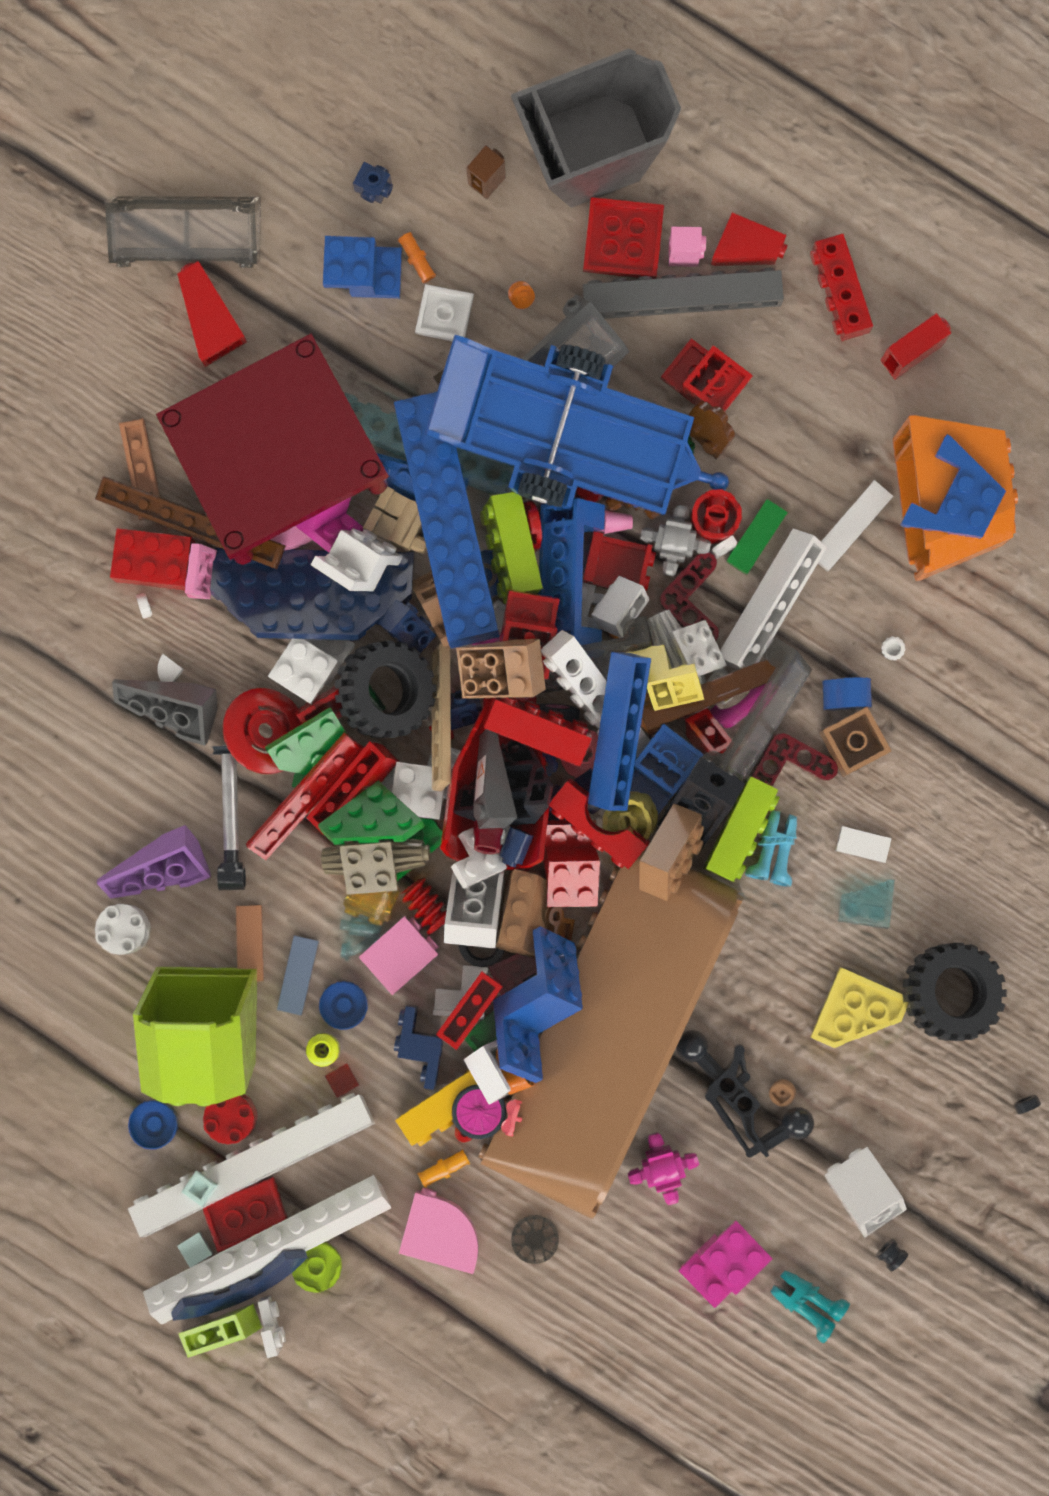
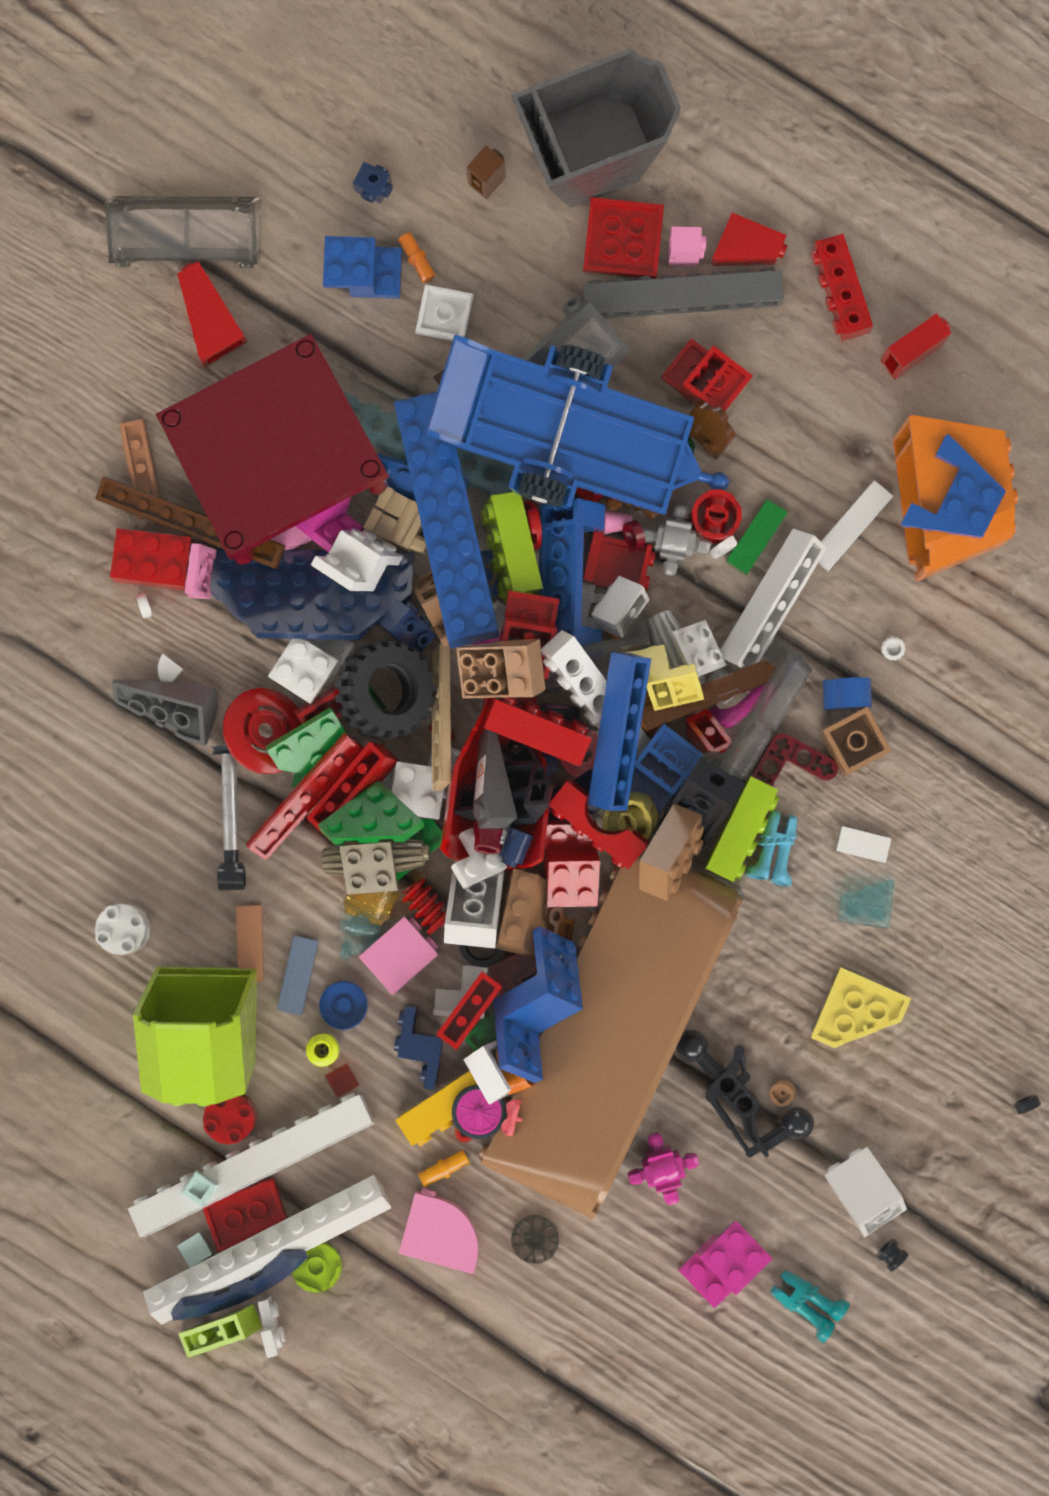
(153, 1124): blue piece -> none
(167, 861): medium lavender wedge -> none
(463, 710): dark blue brick -> none
(521, 294): orange wheel -> none
(628, 532): none -> dark red piece
(683, 593): dark red beam -> none
(985, 985): black tyre -> none

